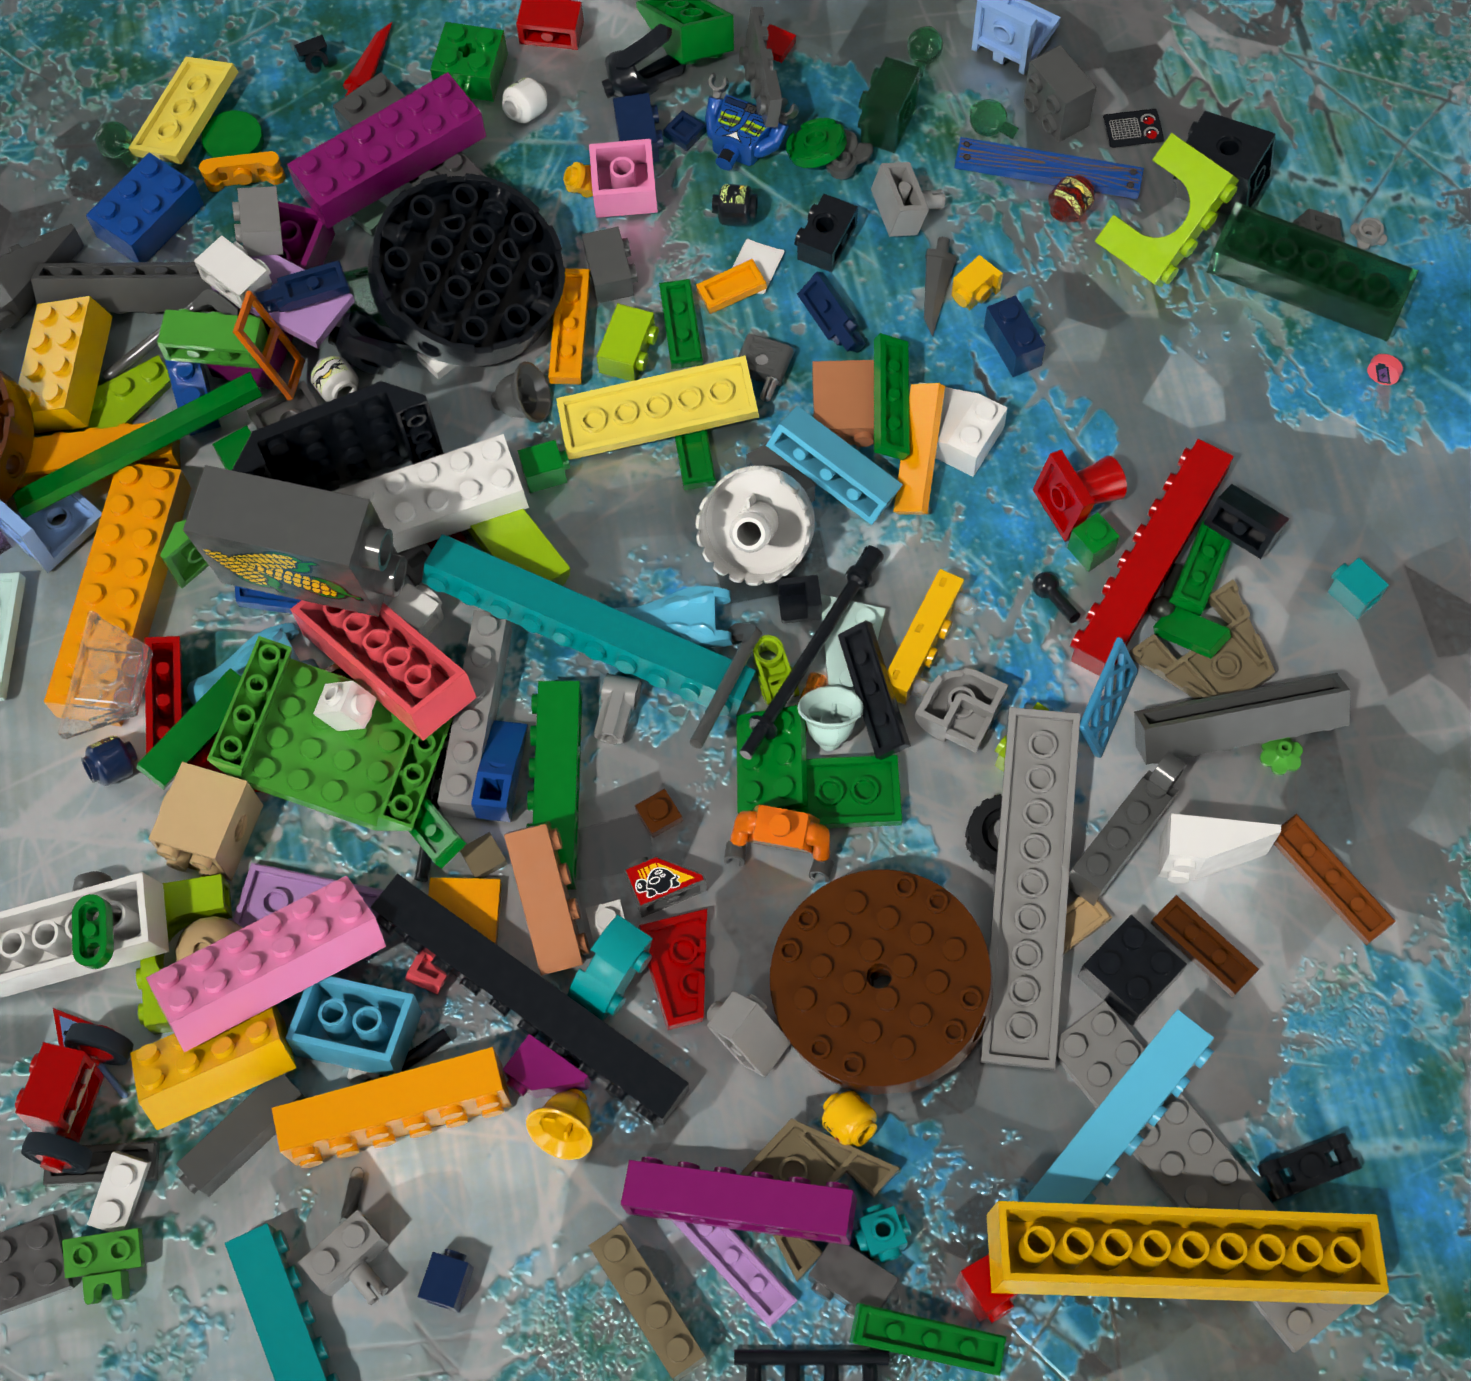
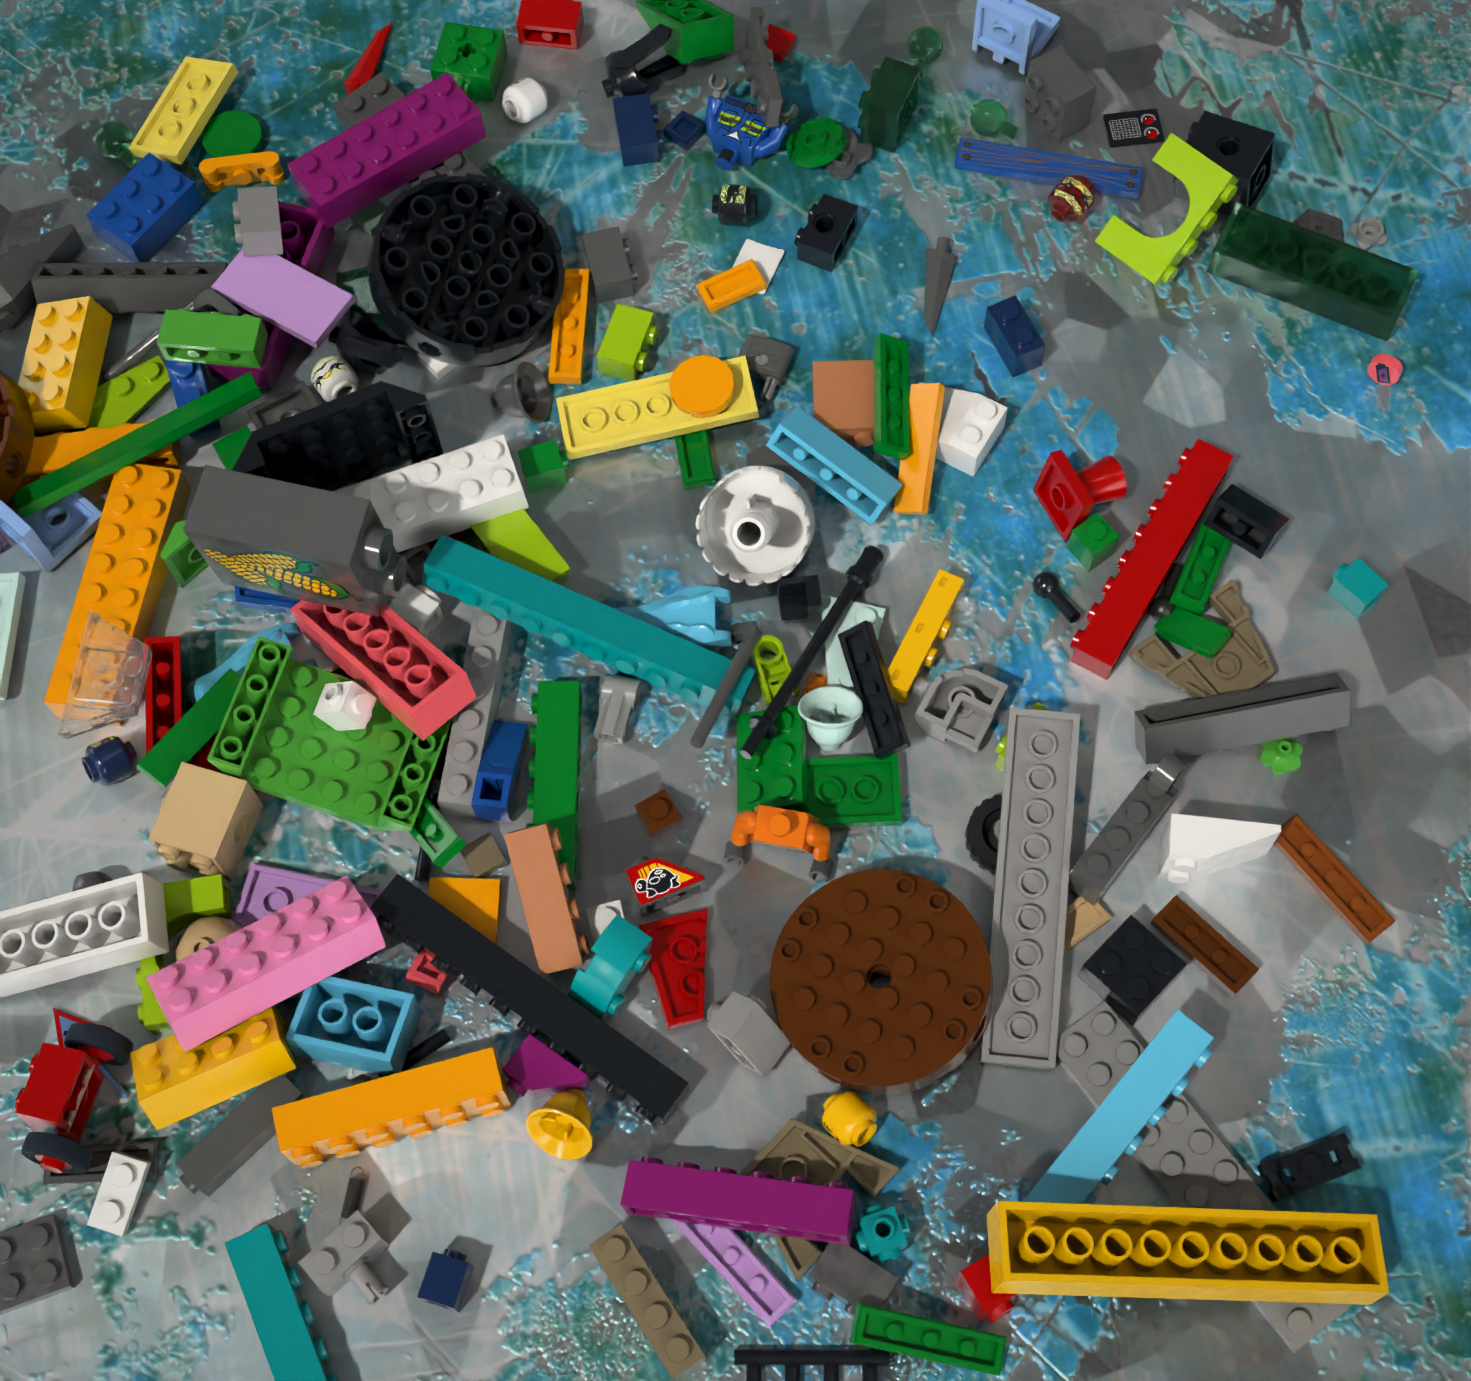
(91, 934): green plate -> none
(104, 1261): bright green plate -> none
(232, 271): white brick -> none
(264, 359): orange window -> none
(305, 288): dark blue hinge -> none
(312, 49): black tile -> none
(578, 179): yellow plate -> none
(623, 178): bright pink brick -> none
(681, 324): green tile -> none
(702, 386): none -> light orange tile
(831, 312): dark blue hinge -> none
(901, 199): light grey brick -> none
(976, 283): yellow brick -> none
(1110, 714): dark azure window -> none

